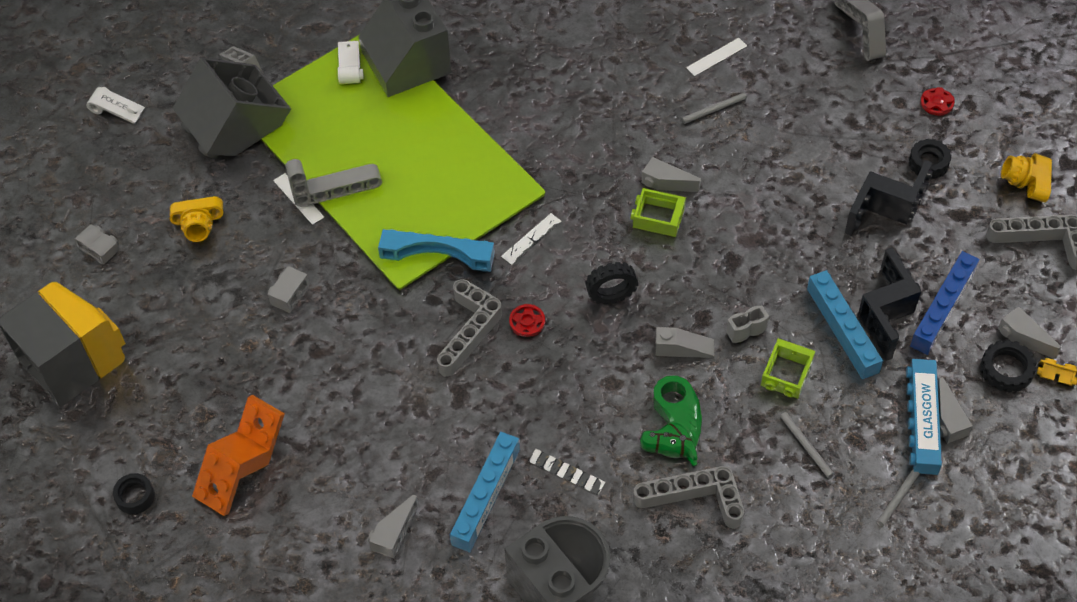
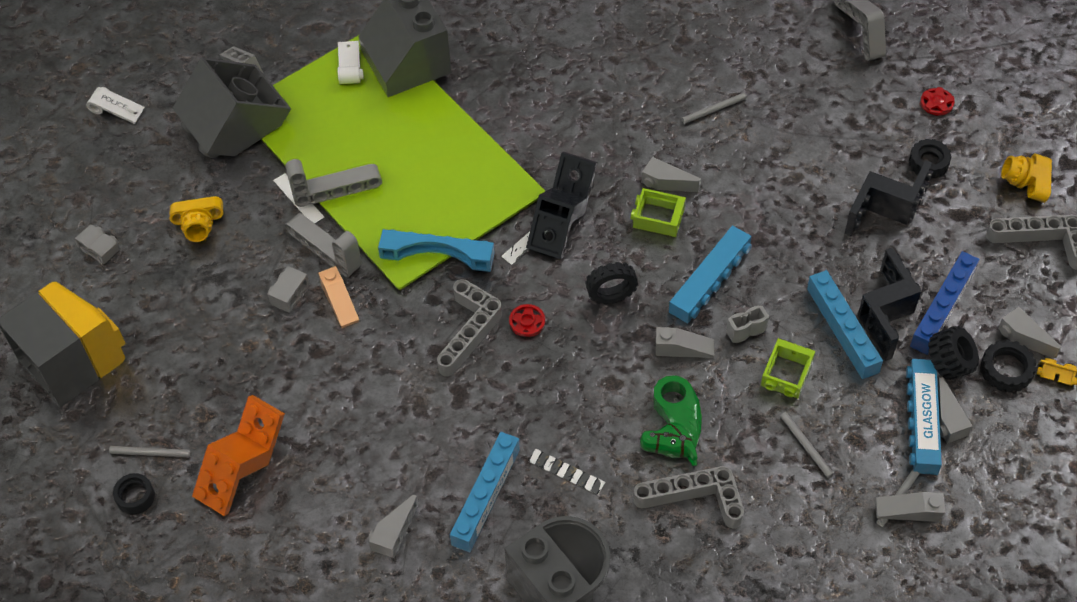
(150, 451): none -> light grey bar
(336, 252): none -> light grey beam
(338, 296): none -> light nougat slope
(561, 205): none -> black bracket
(710, 274): none -> dark azure brick
(716, 56): white sticker -> none
(912, 506): none -> light grey slope
(953, 352): none -> black tyre

